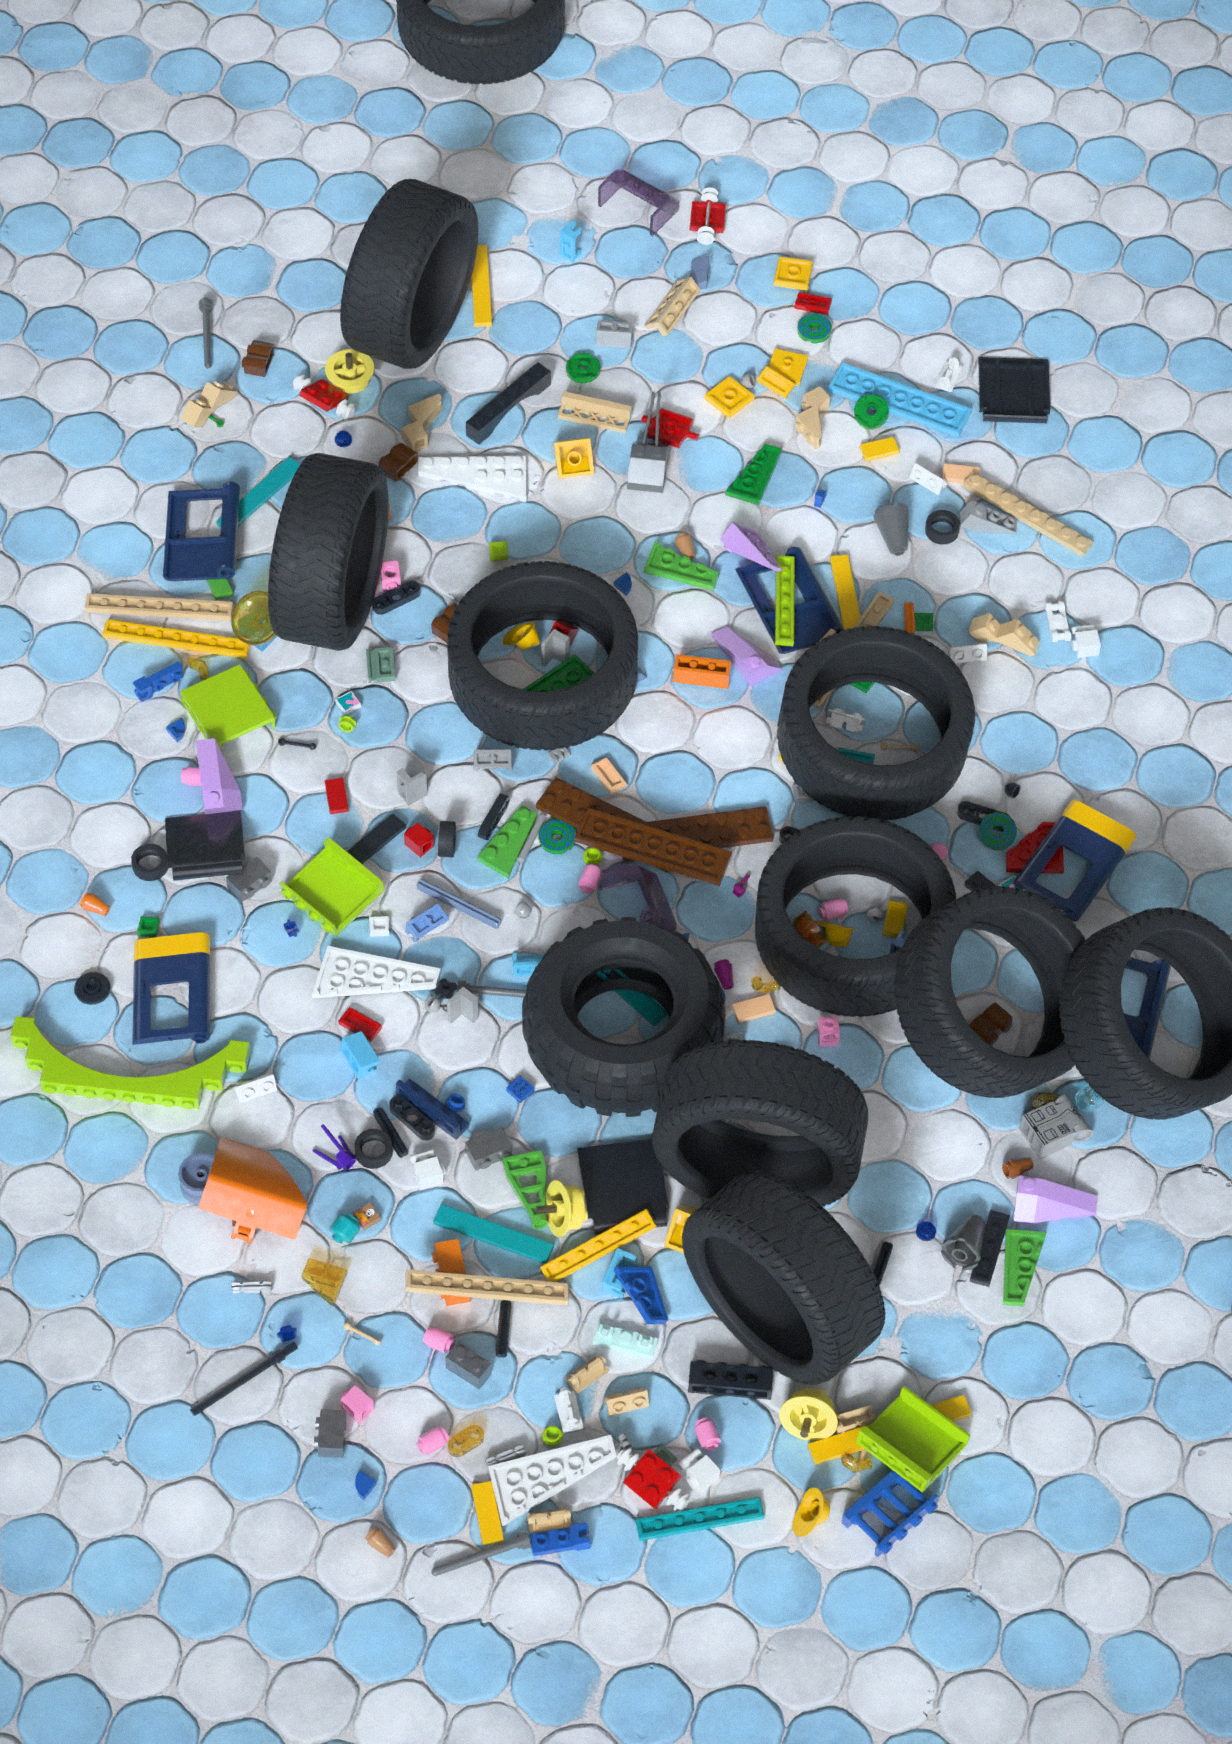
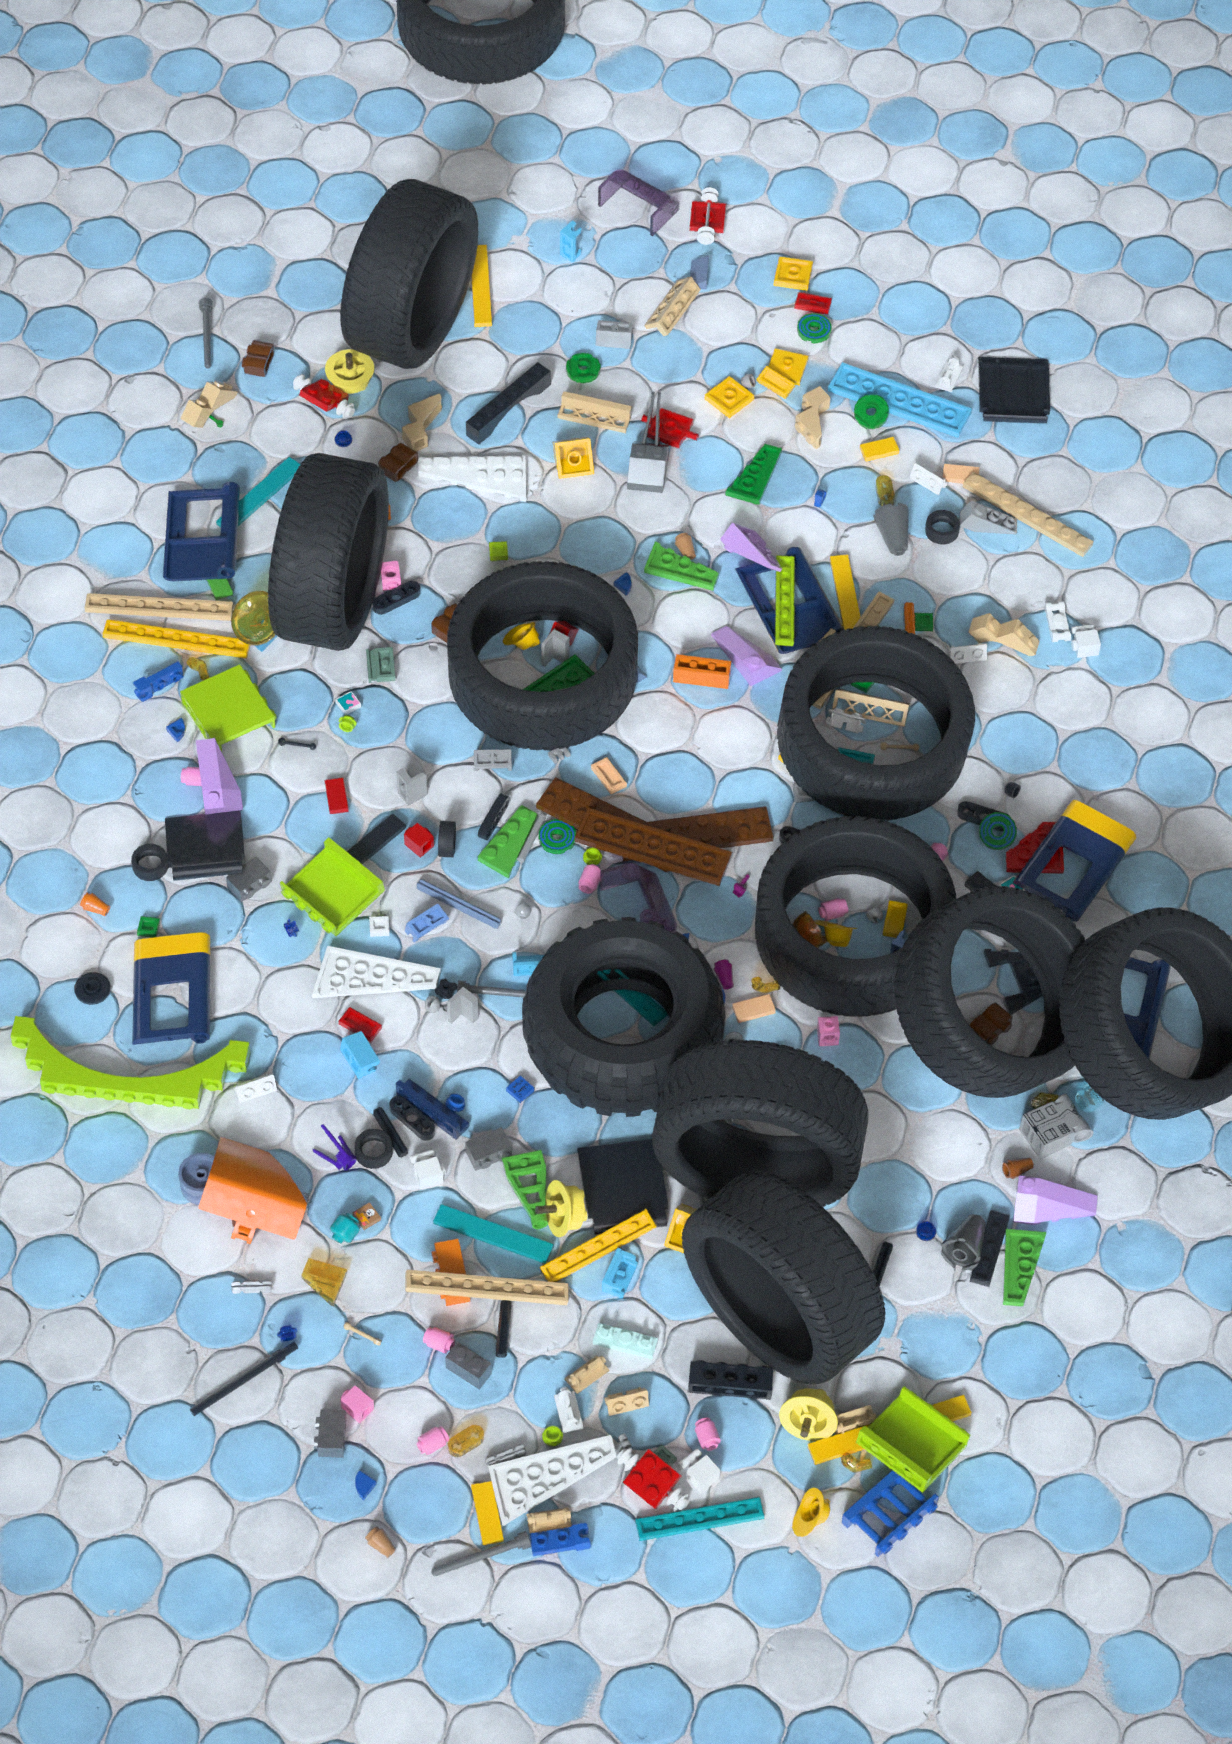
(644, 1292): blue wing -> none
(872, 700): none -> tan fence
(880, 491): none -> clear yellow beam
(1023, 974): none -> black wing

